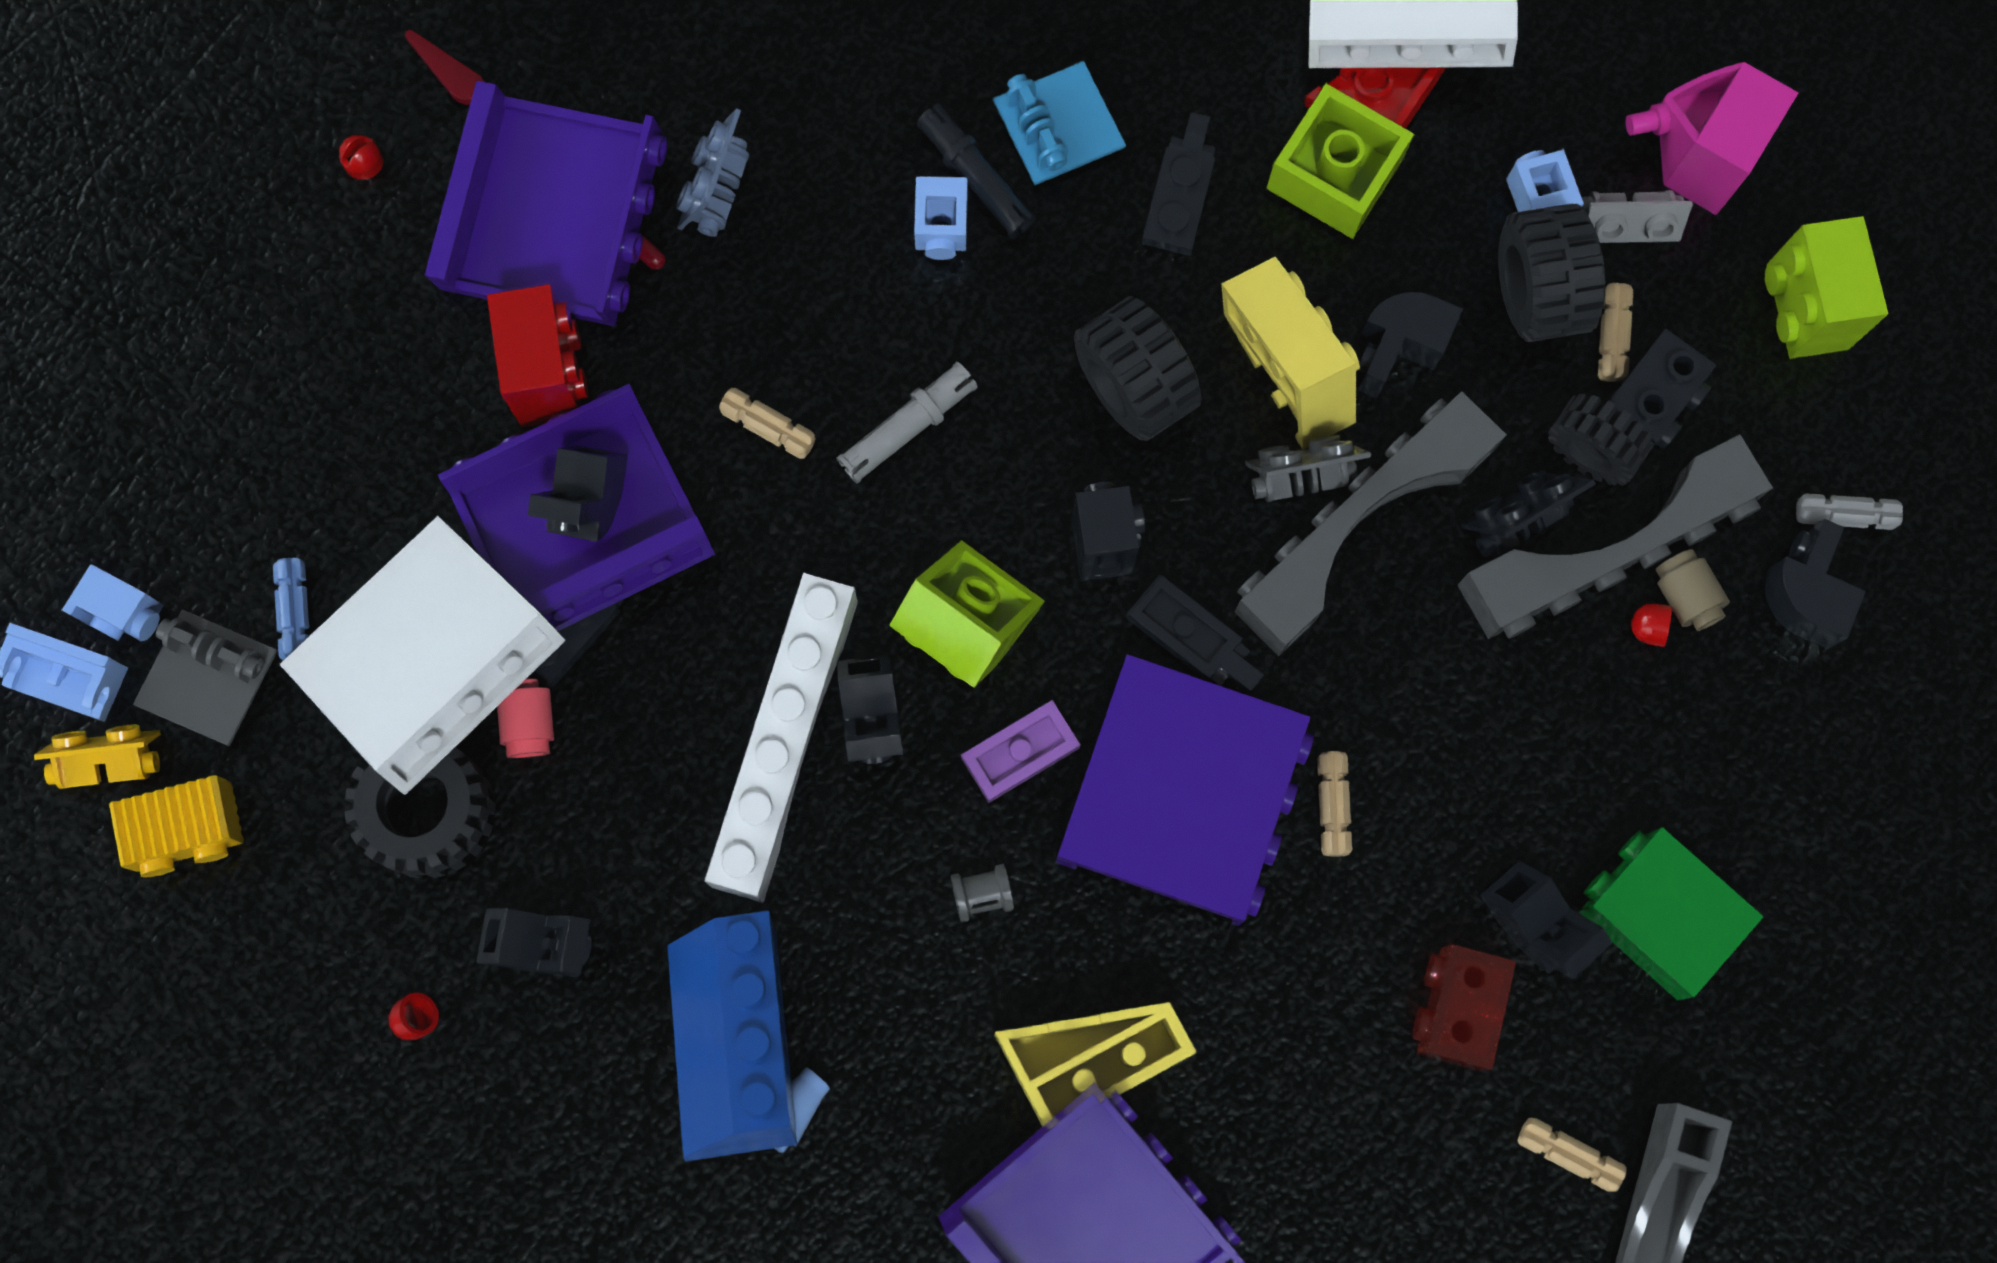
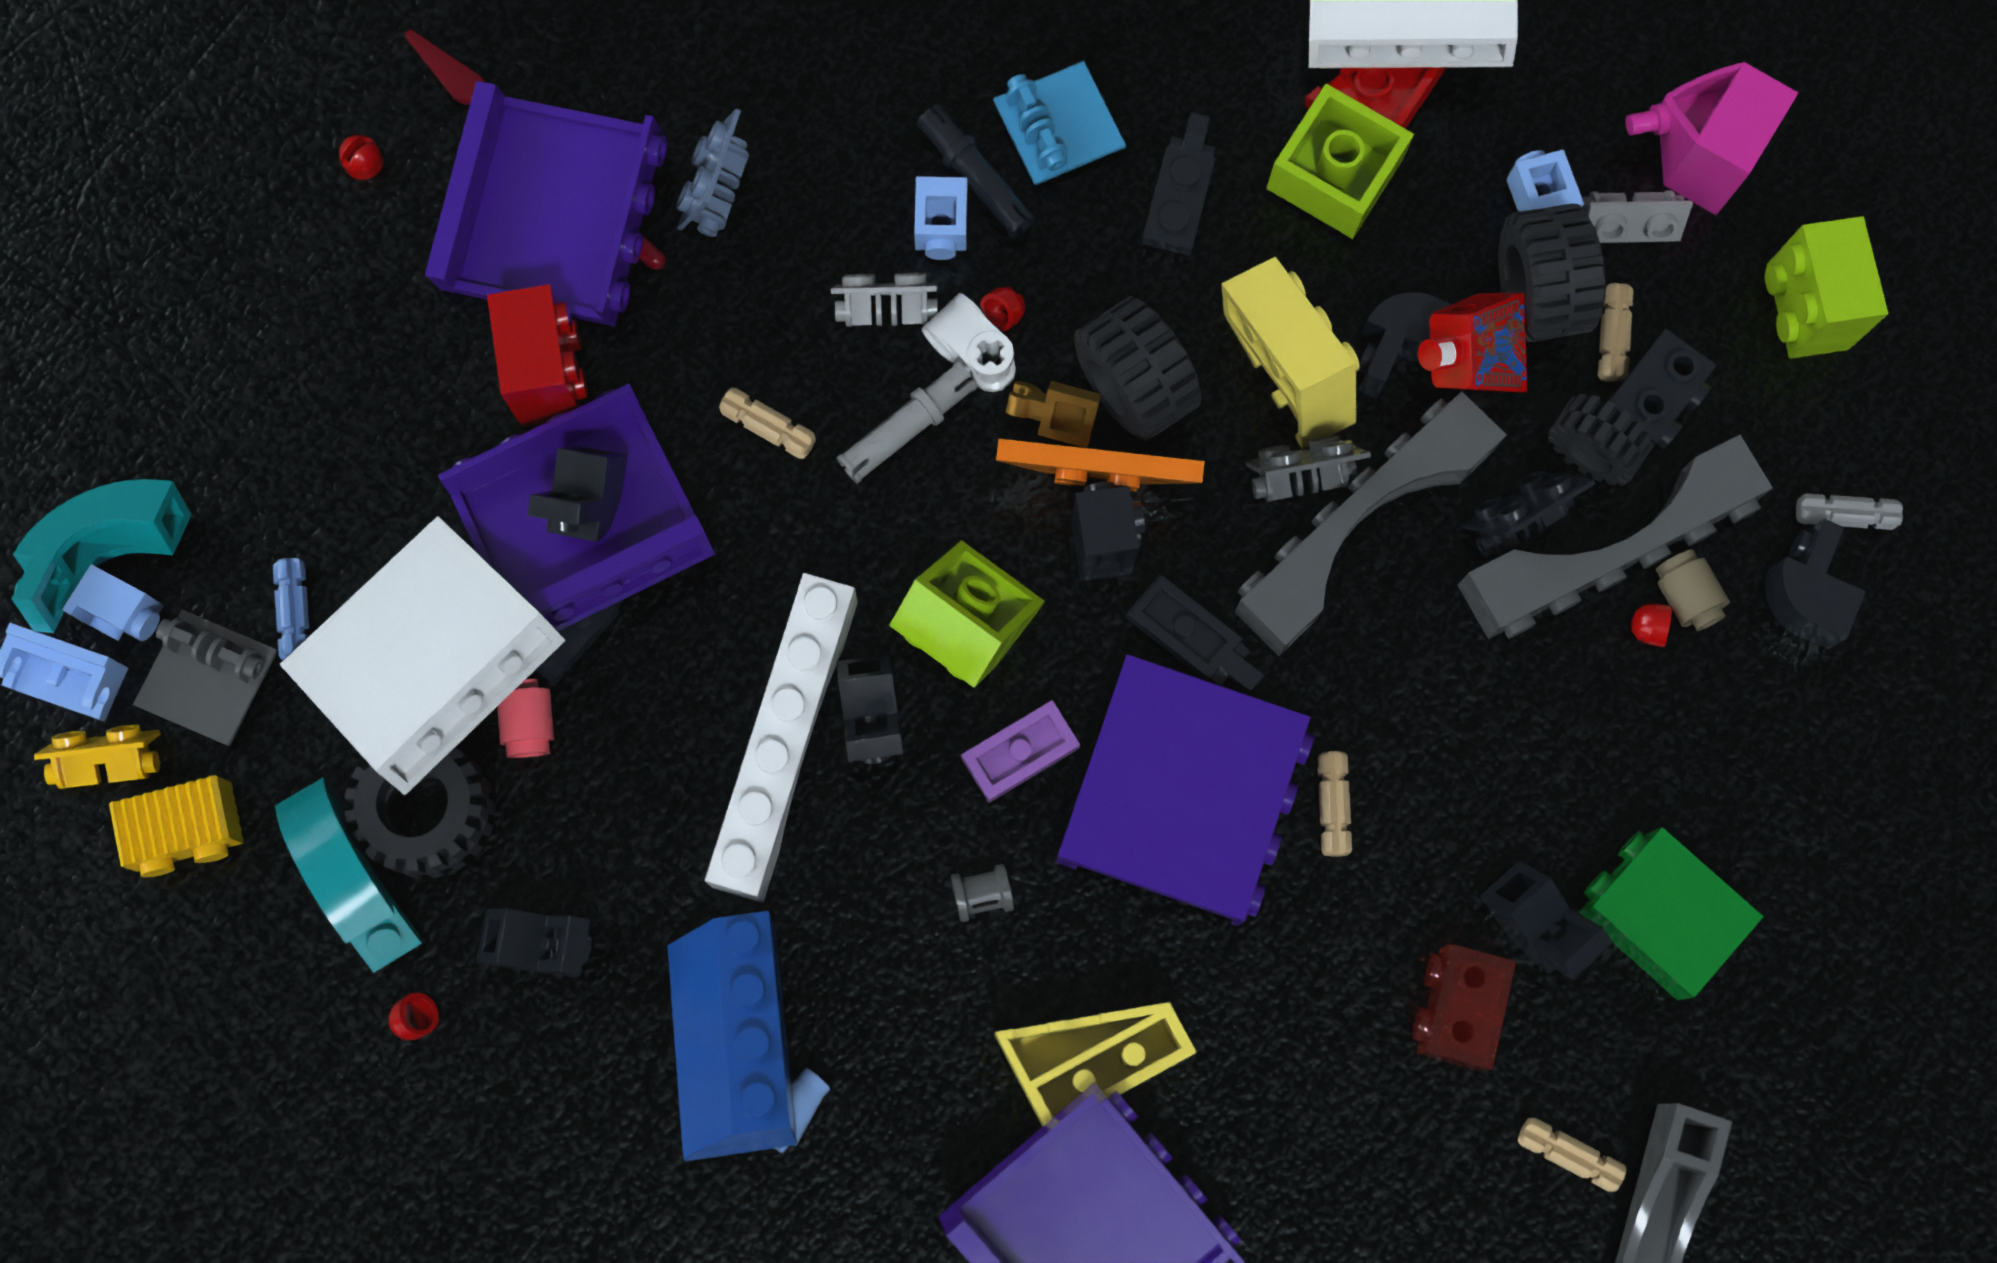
(89, 531): none -> teal arch
(343, 877): none -> teal arch
(860, 287): none -> light grey hinge
(968, 337): none -> white piece
(997, 301): none -> red hinge
(1064, 411): none -> pearl gold plate
(1076, 464): none -> orange wing
(1478, 344): none -> red torso

